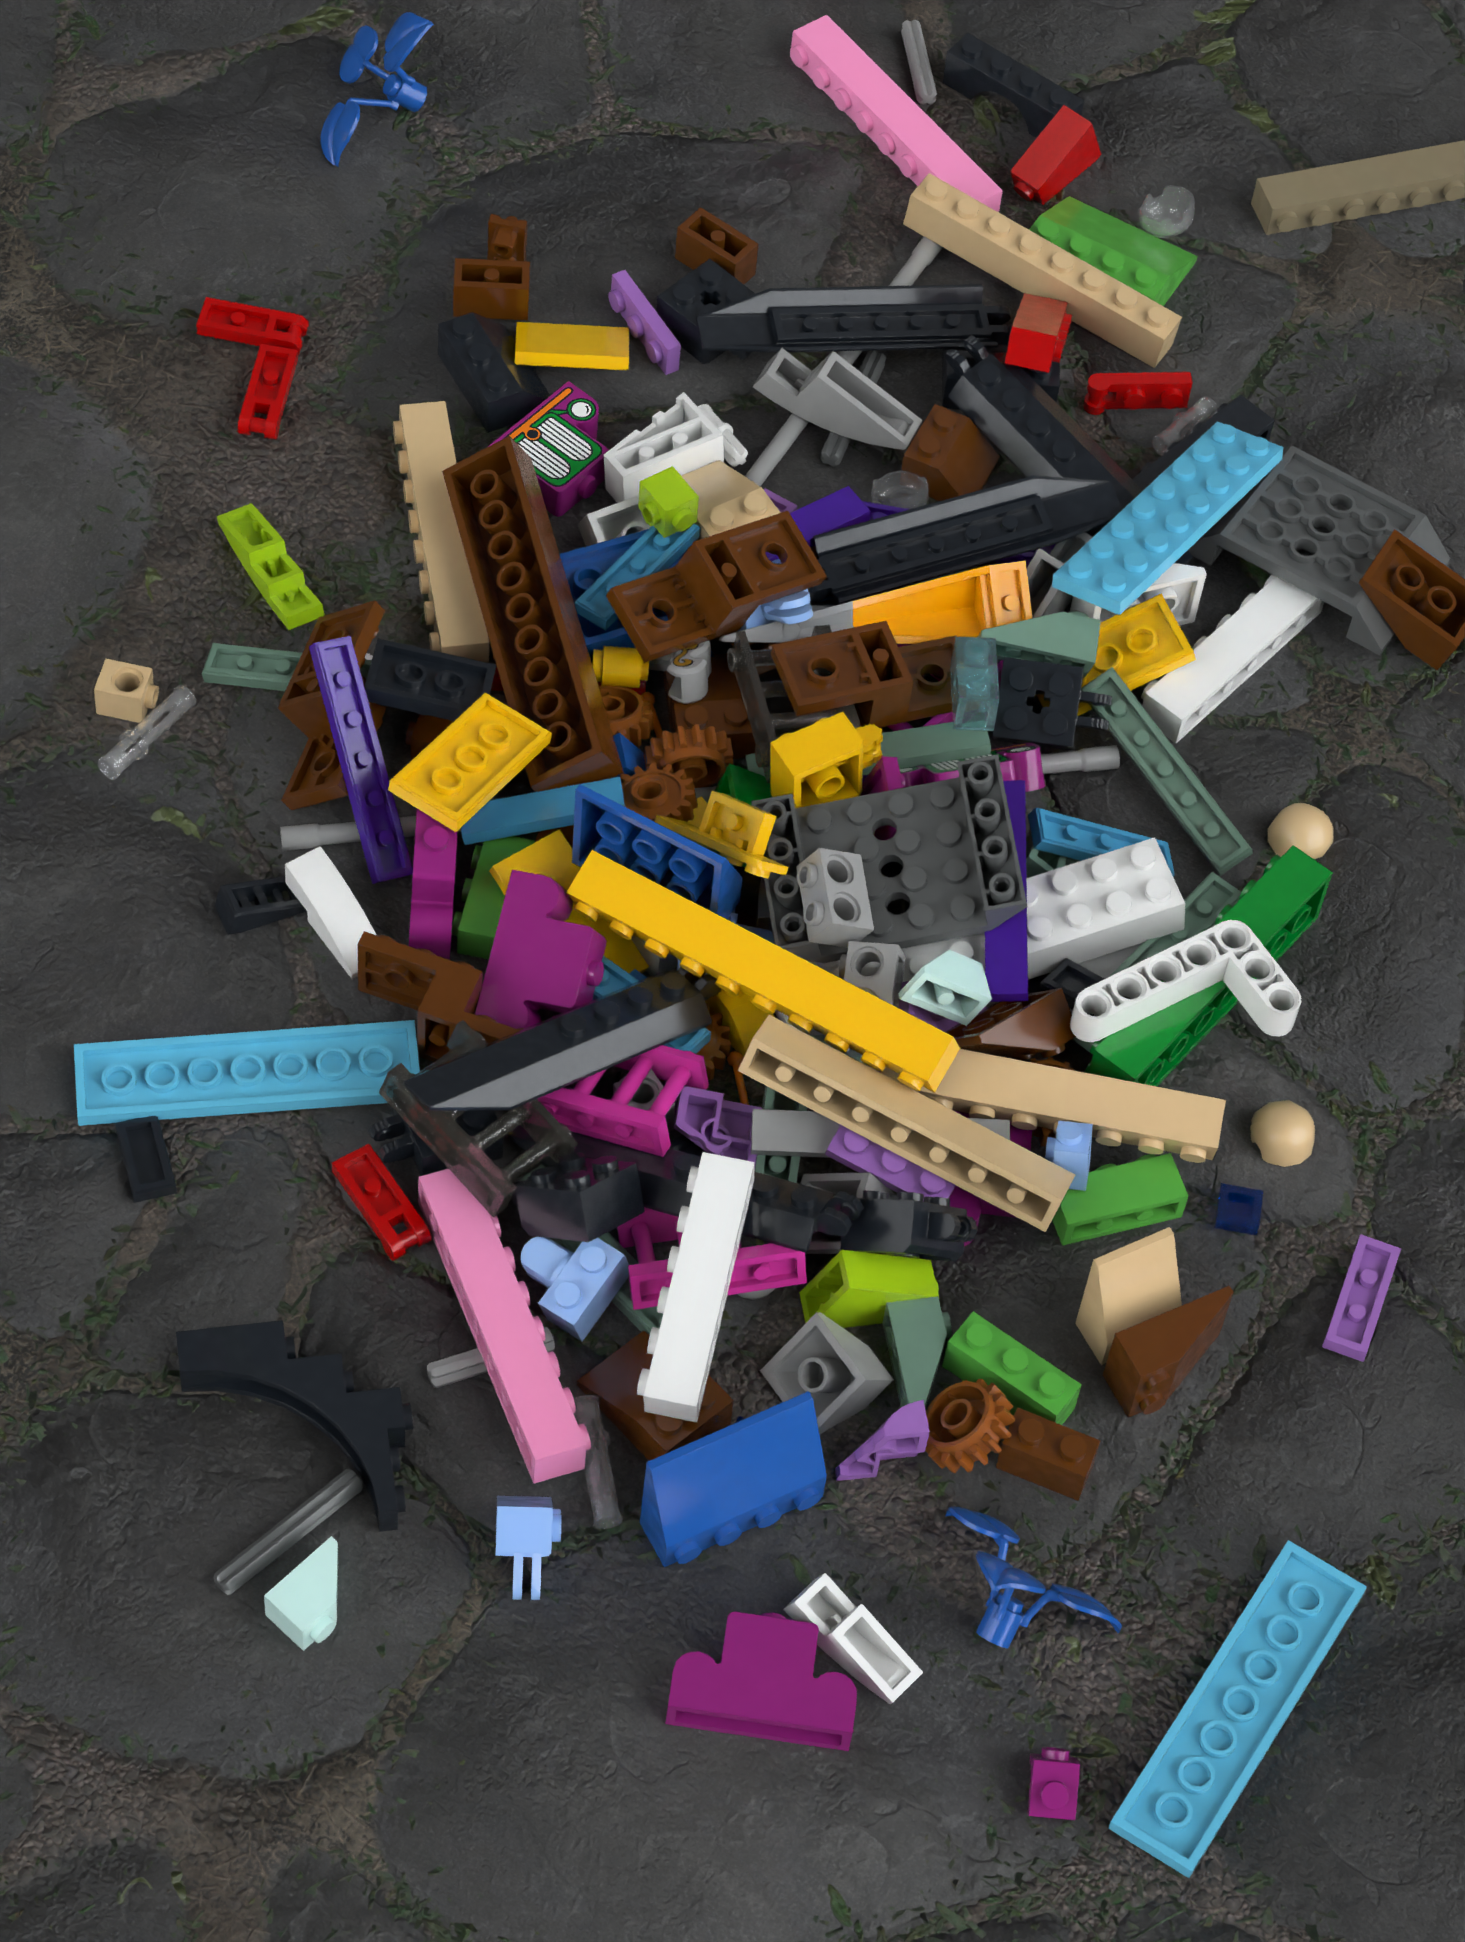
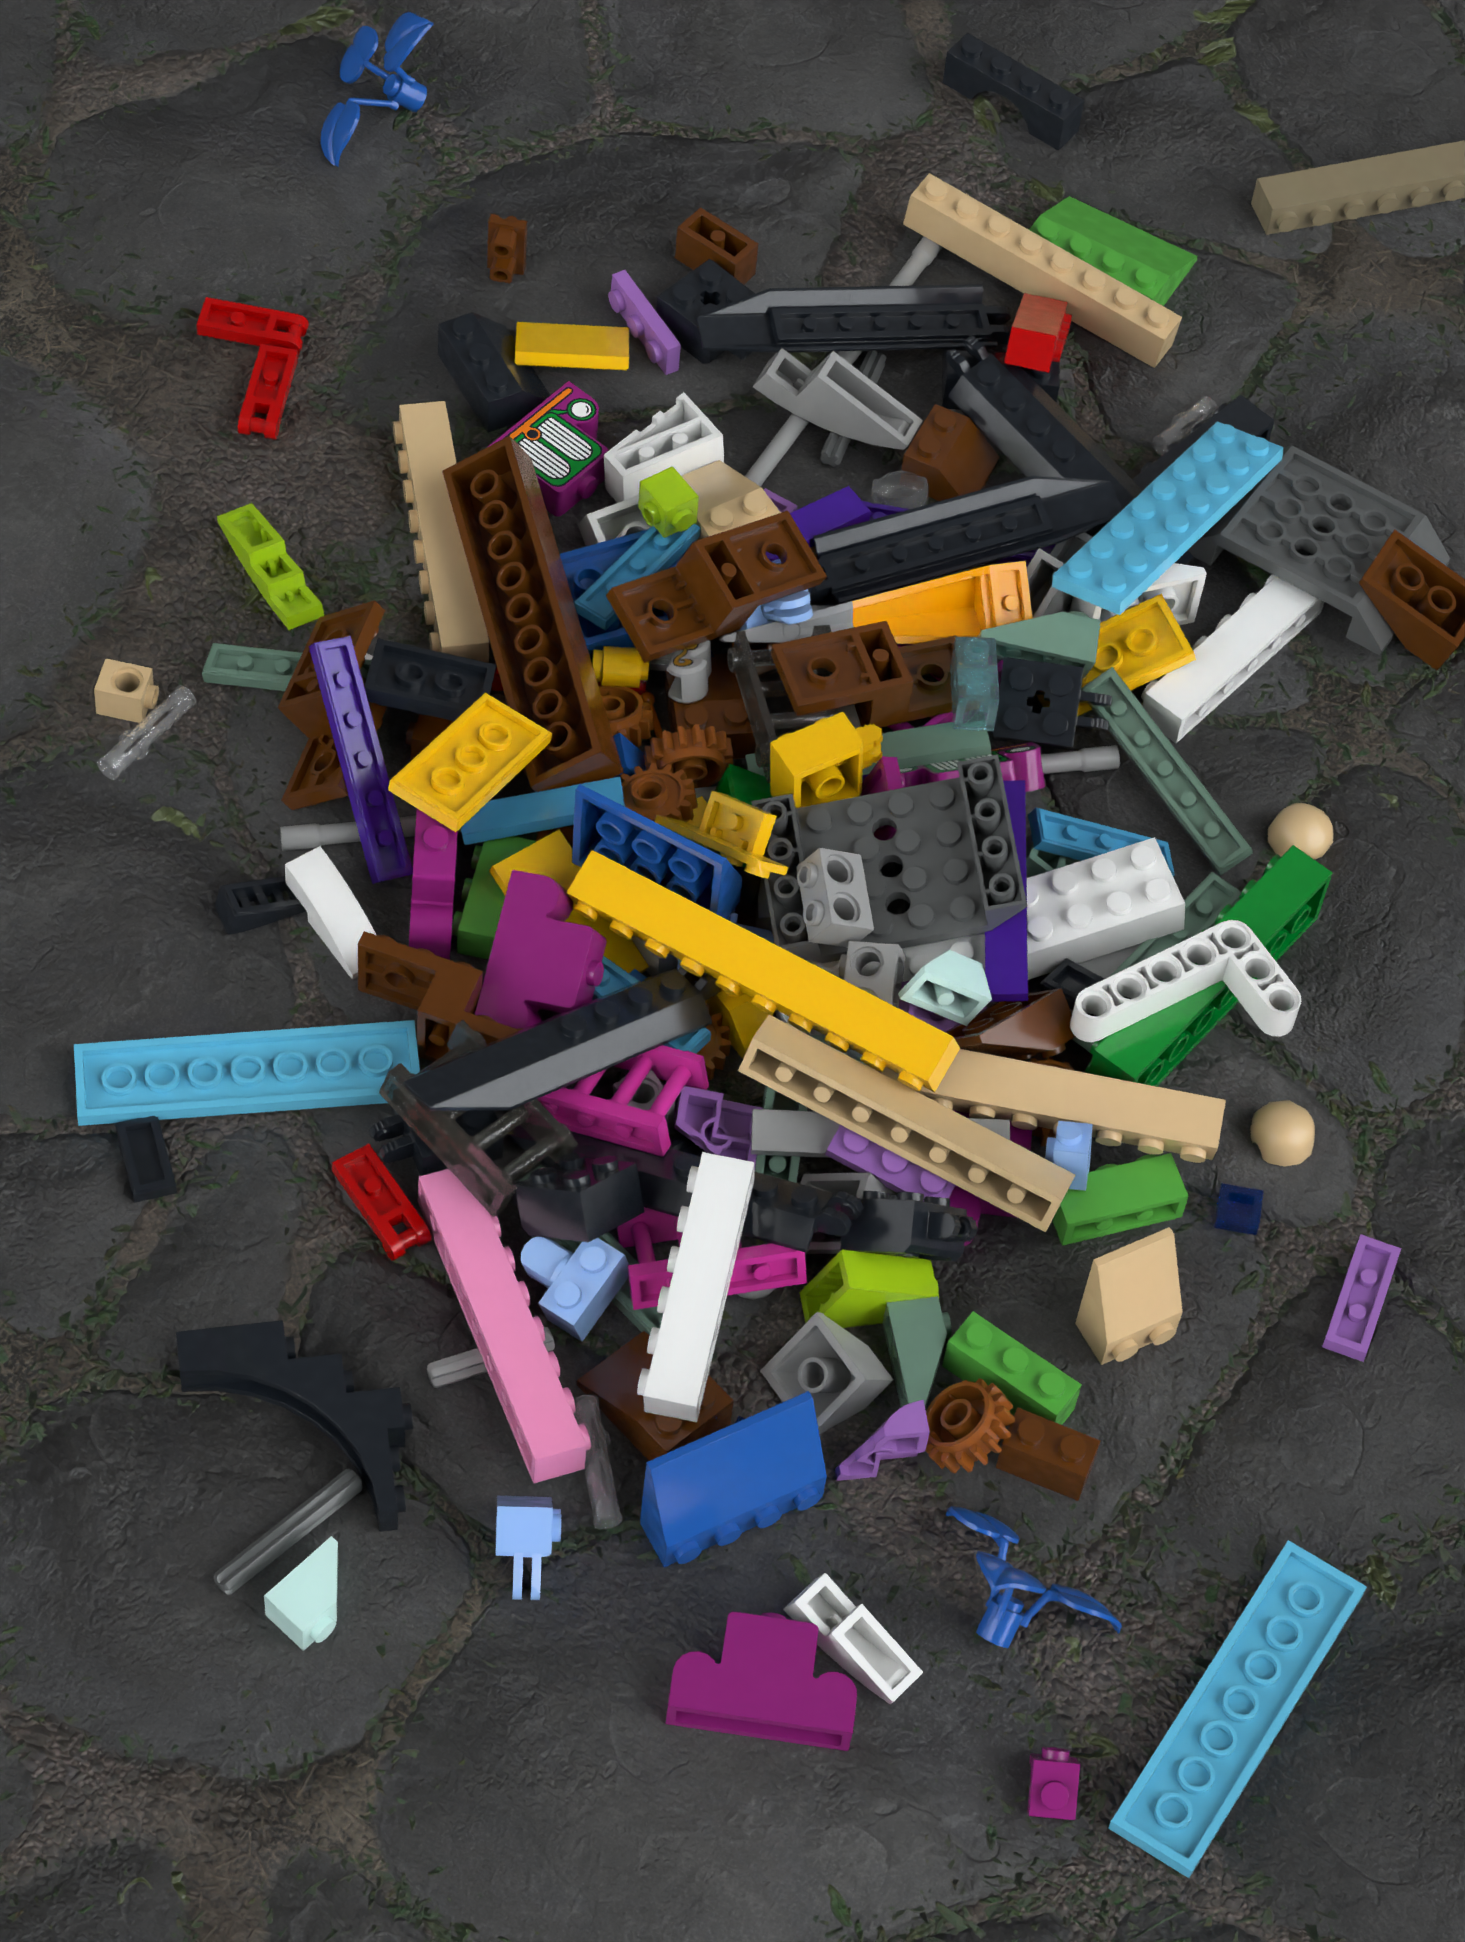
(491, 288): reddish brown brick -> none
(733, 450): white axle -> none
(735, 1059): orange hinge -> none
(886, 111): bright pink brick -> none
(918, 62): light grey axle -> none
(1056, 157): red slope -> none
(1137, 391): red plate -> none
(1158, 1354): reddish brown slope -> none
(1169, 213): clear hair -> none

